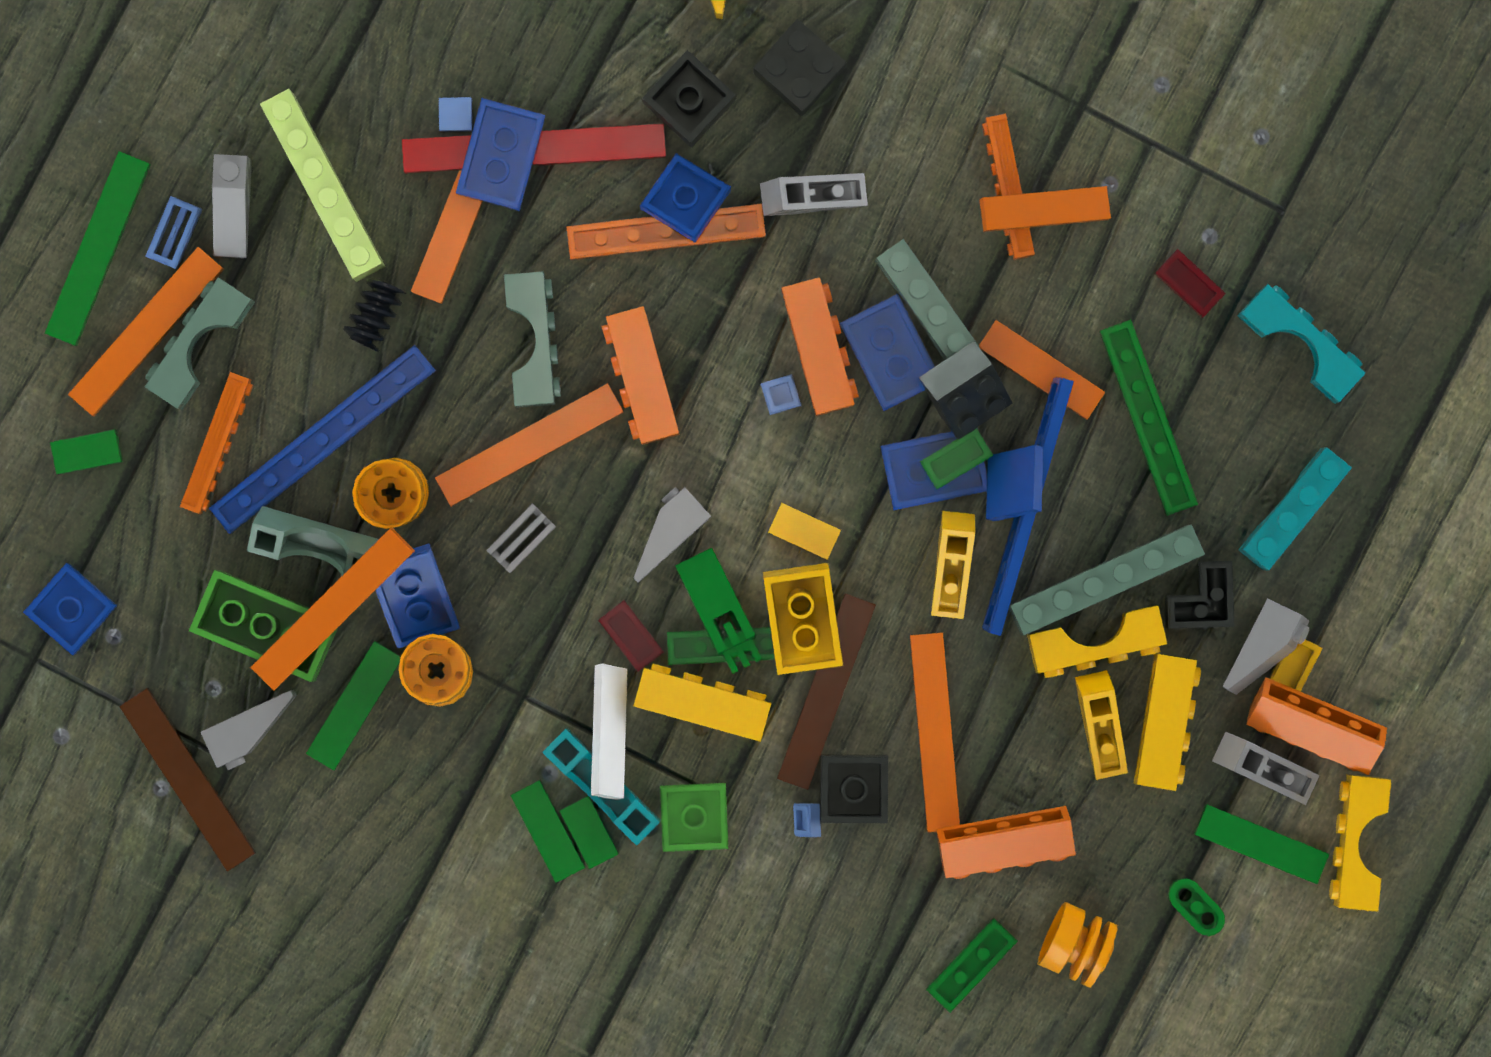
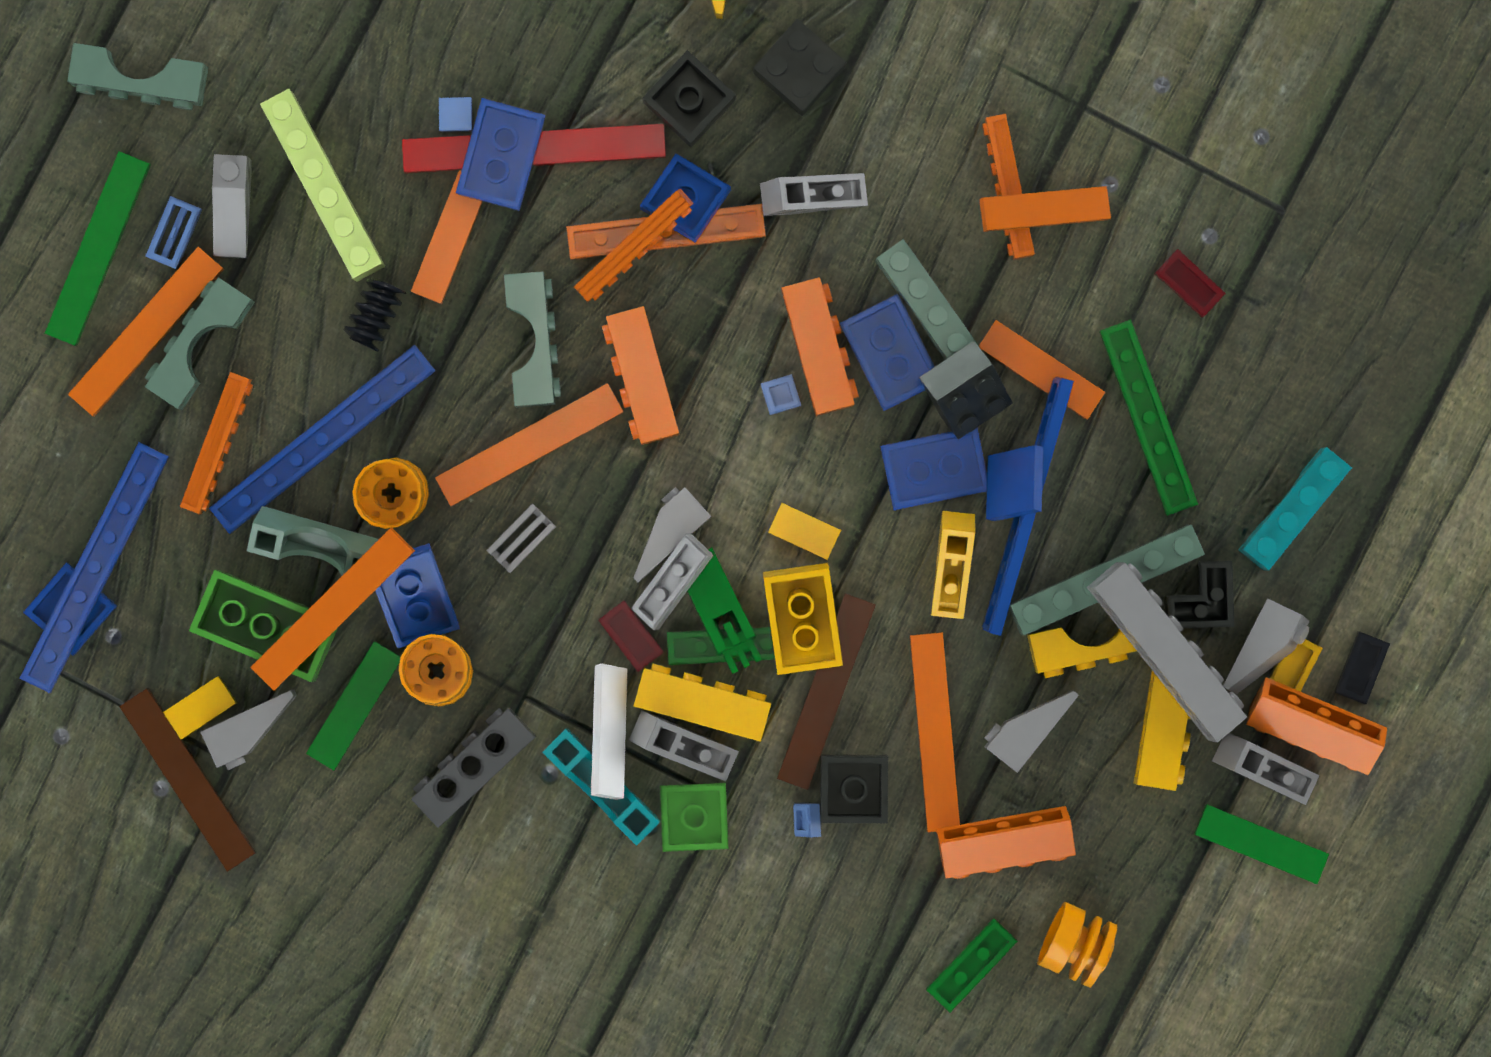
(86, 452): green tile -> none
(94, 567): none -> blue tile
(179, 82): none -> sand green arch
(200, 707): none -> yellow tile
(441, 808): none -> dark grey brick
(547, 831): green tile -> none
(589, 832): green tile -> none
(634, 245): none -> orange piece
(672, 581): none -> light grey tile
(683, 745): none -> light grey slope
(956, 458): green tile -> none
(1022, 734): none -> light grey slope
(1101, 724): yellow slope -> none
(1167, 651): none -> light grey brick
(1195, 906): green plate -> none
(1333, 370): teal arch -> none
(1362, 667): none -> black tile
(1363, 801): yellow arch -> none

